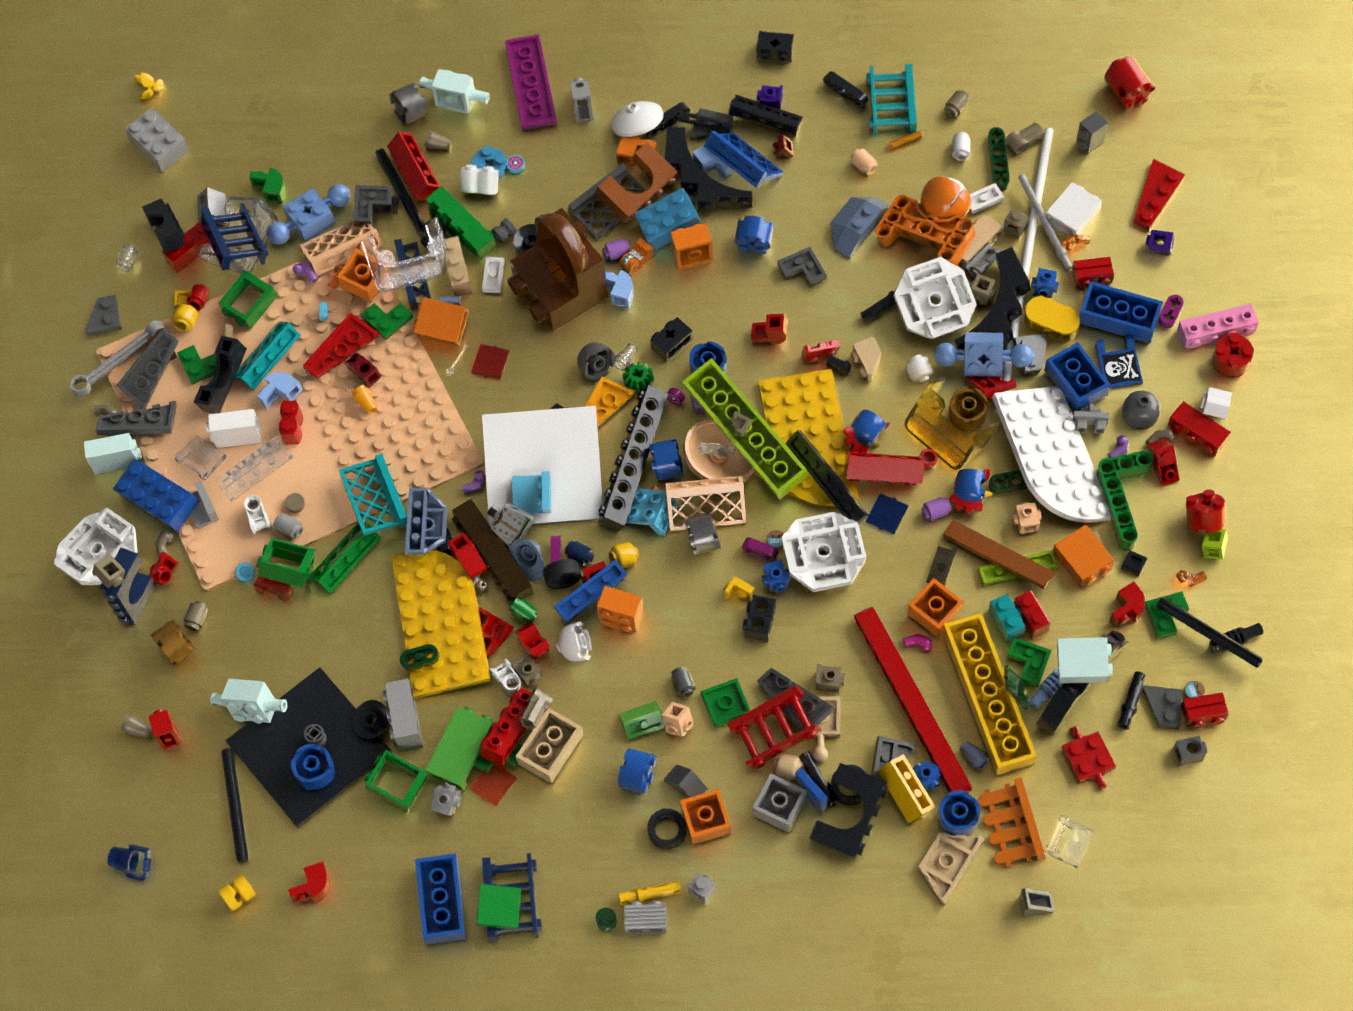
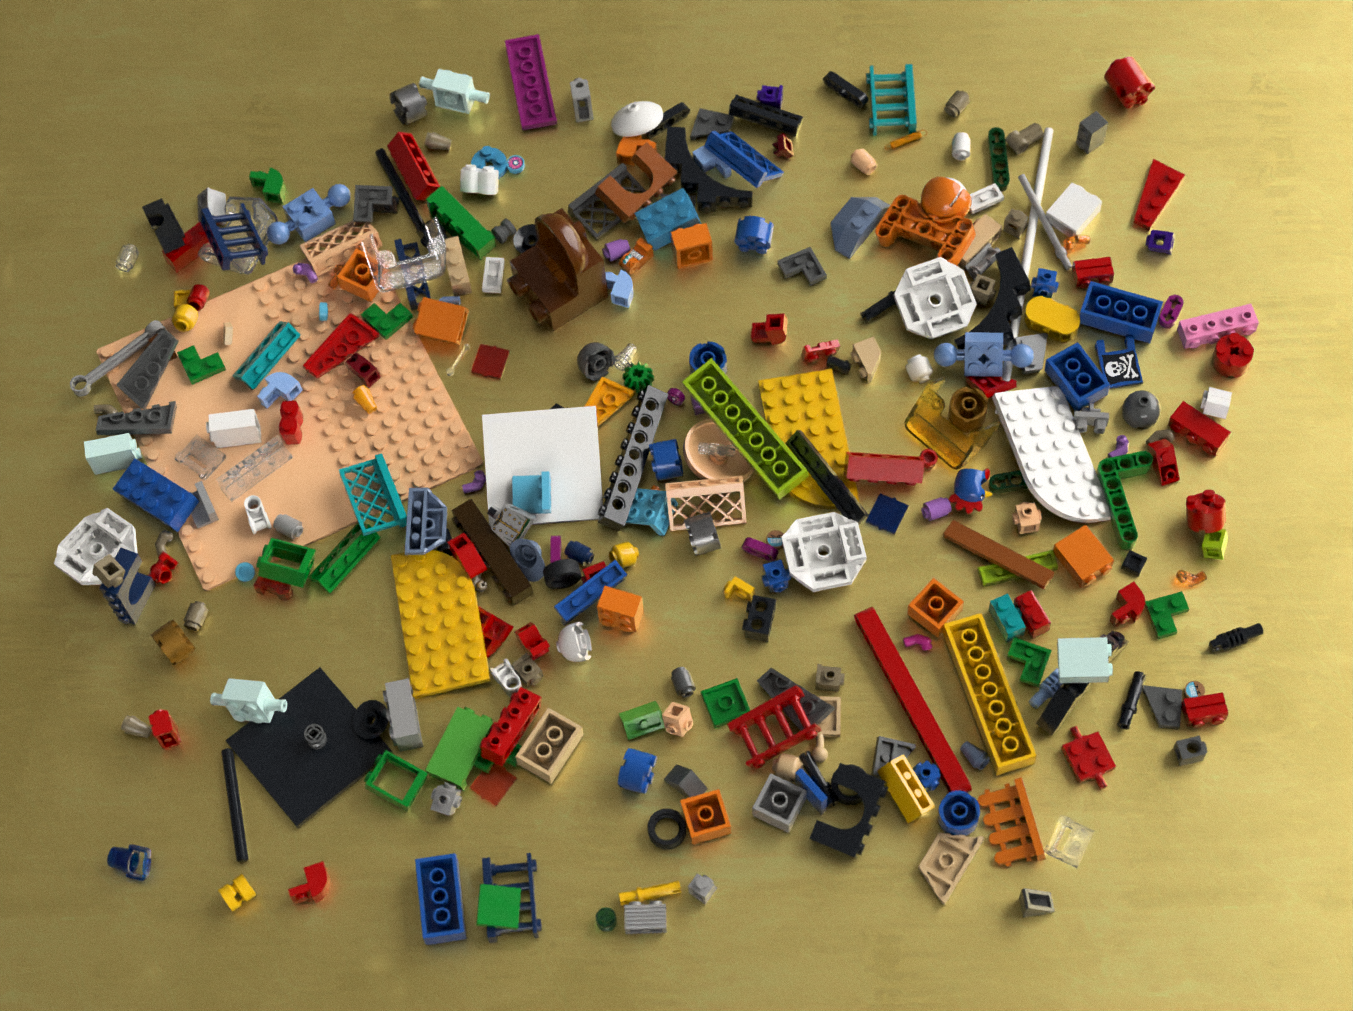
(104, 316): dark grey wing -> none
(147, 82): yellow plant -> none
(157, 139): light grey brick -> none
(229, 357): black arch -> none
(258, 309): green window -> none
(295, 503): dark tan tile -> none
(315, 777): blue brick -> none
(420, 658): dark green plate -> none
(523, 610): green brick -> none
(537, 704): dark tan piece -> none
(671, 339): black brick -> none
(684, 117): black pin -> none
(741, 423): dark tan tile -> none
(775, 46): black brick -> none
(864, 431): blue piece -> none
(942, 564): clear smoke panel -> none
(1016, 687): clear green piece -> none
(1209, 632): black axle -> none

